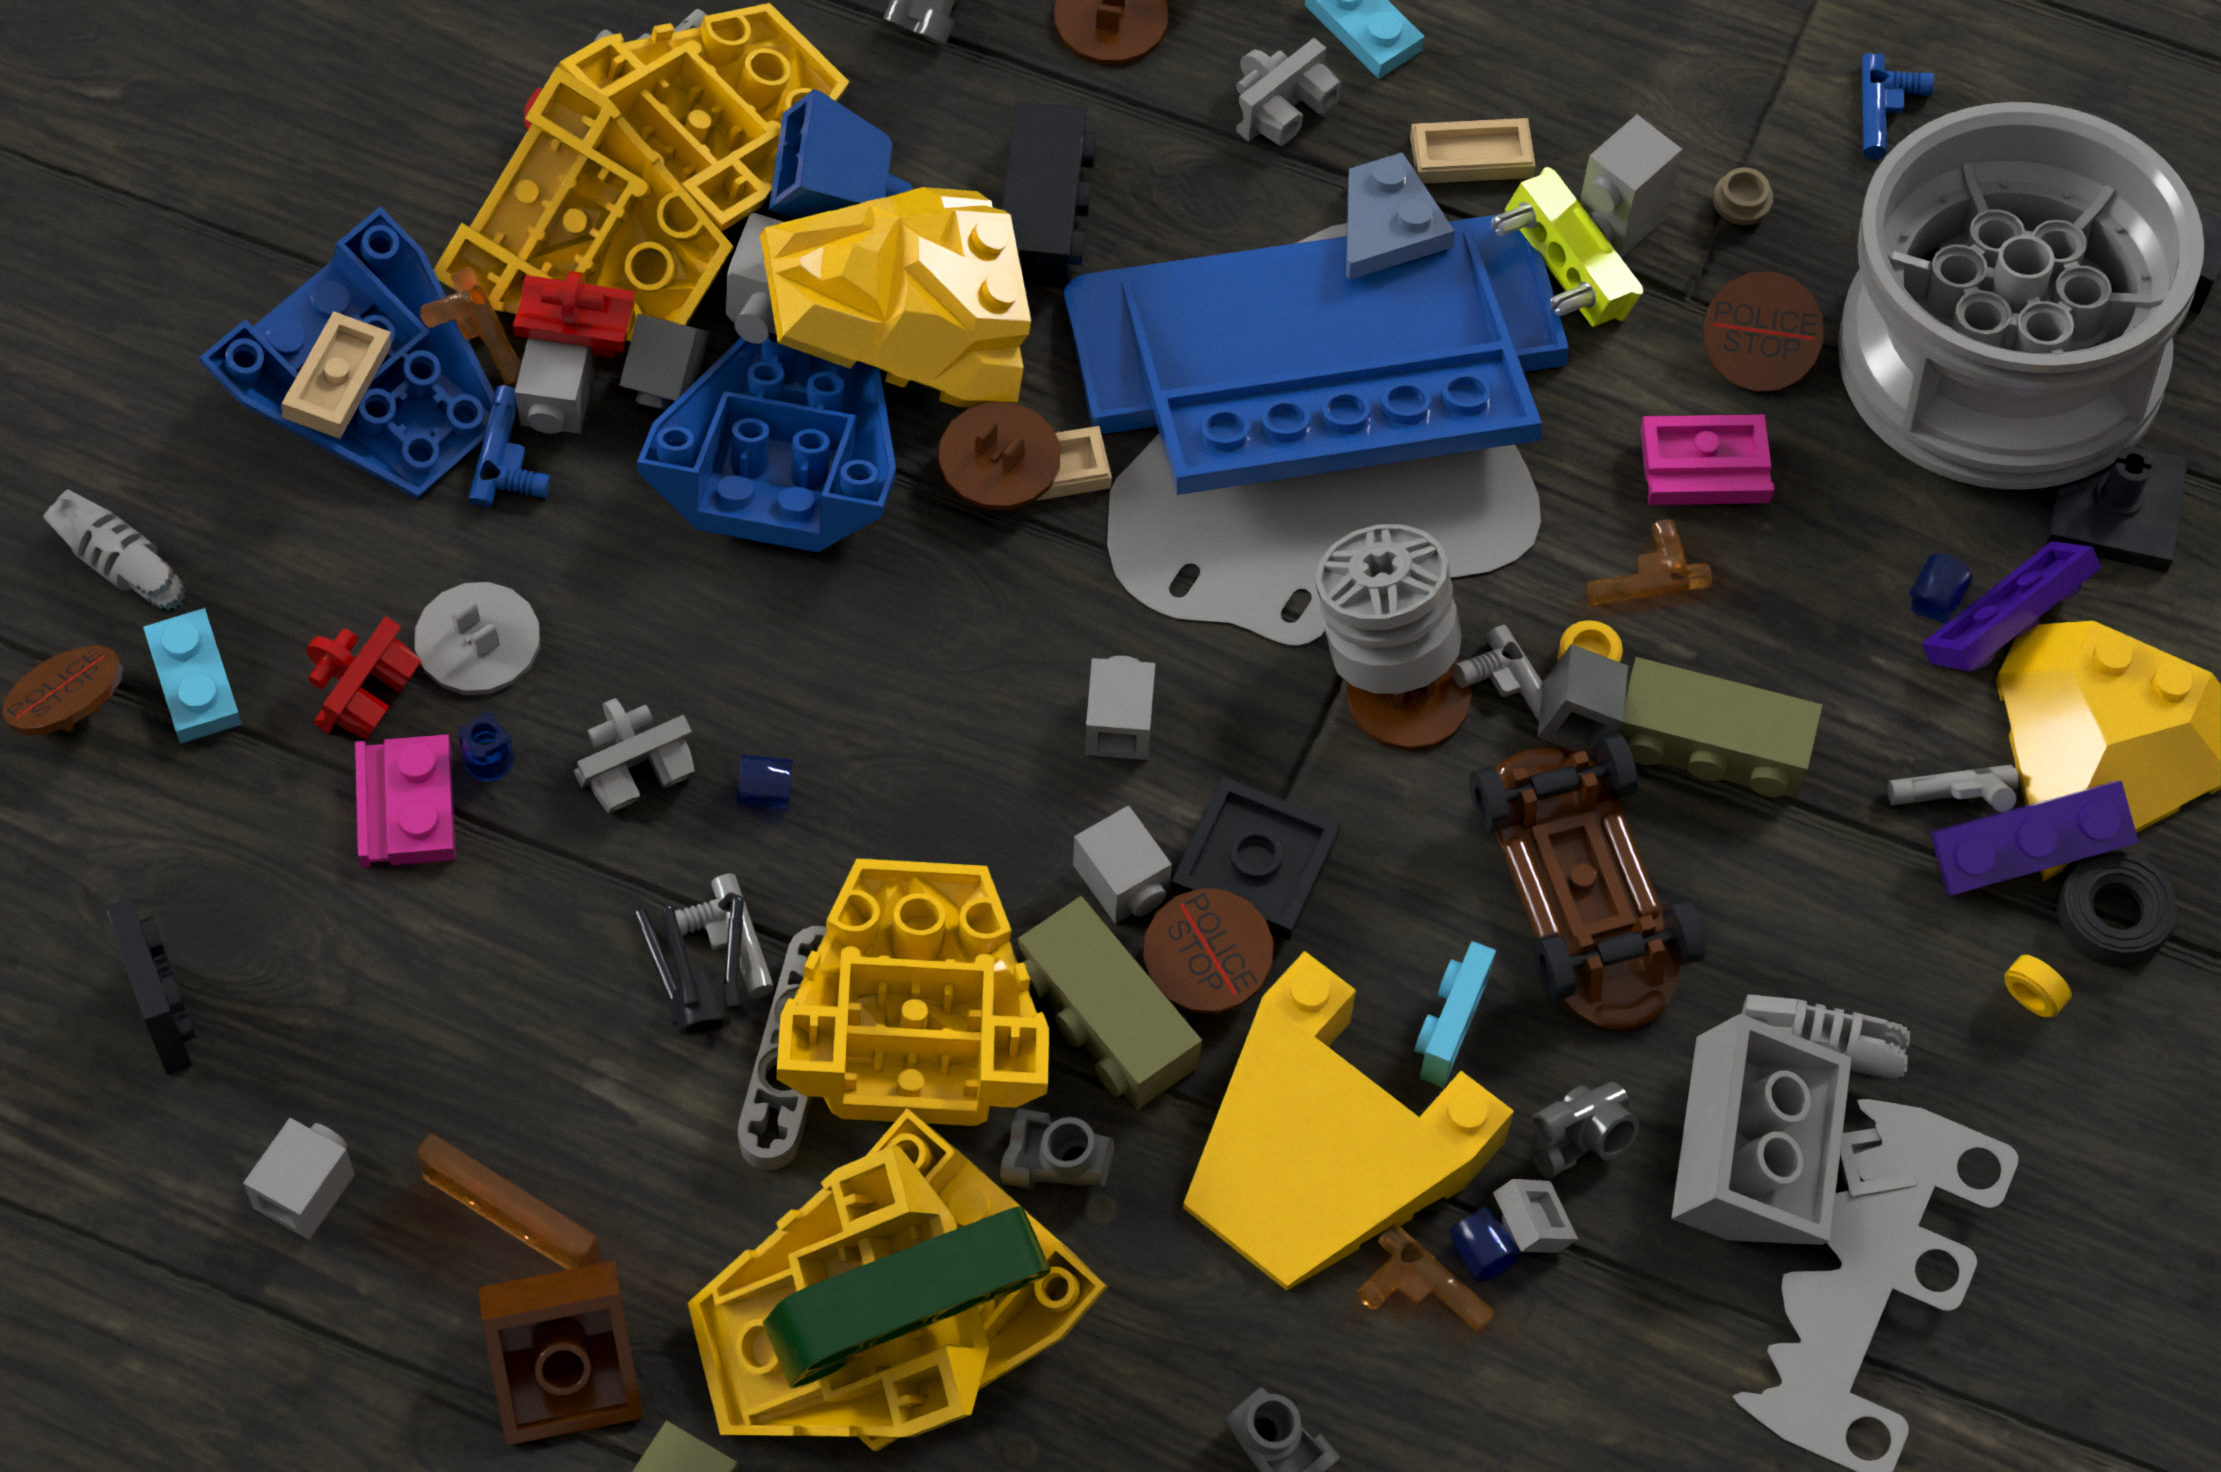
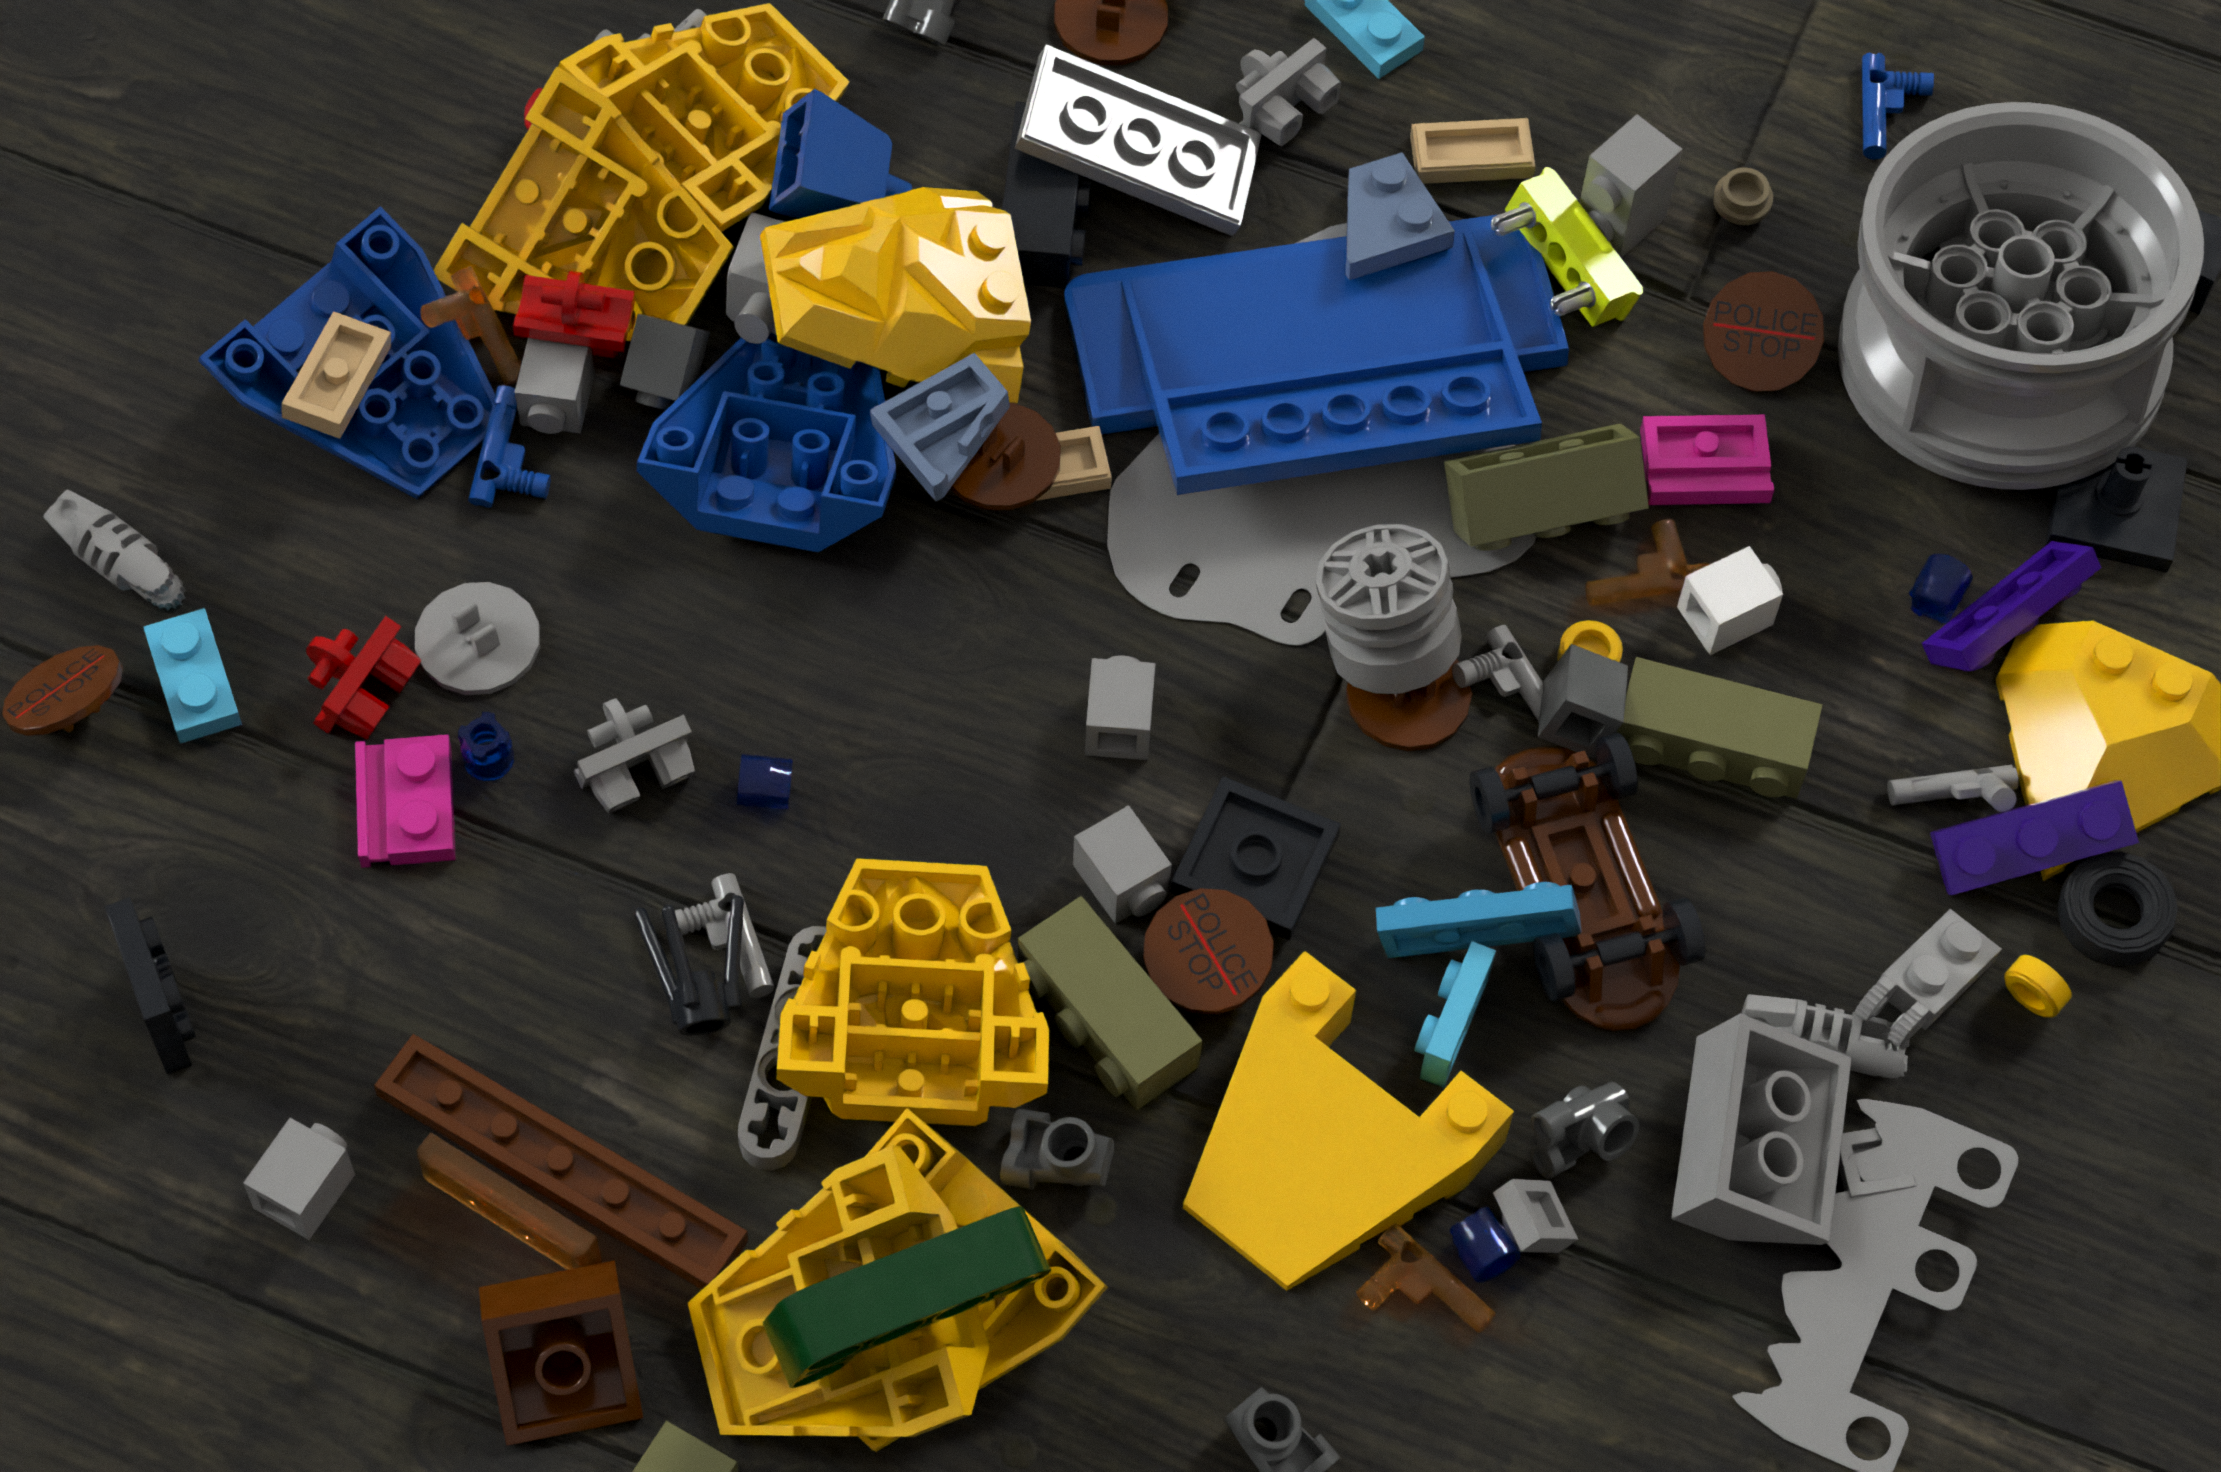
(561, 1163): none -> reddish brown plate
(942, 422): none -> sand blue wing
(1138, 140): none -> tile
(1478, 916): none -> dark azure plate
(1546, 486): none -> olive brick
(1730, 599): none -> white brick
(1930, 976): none -> light grey hinge

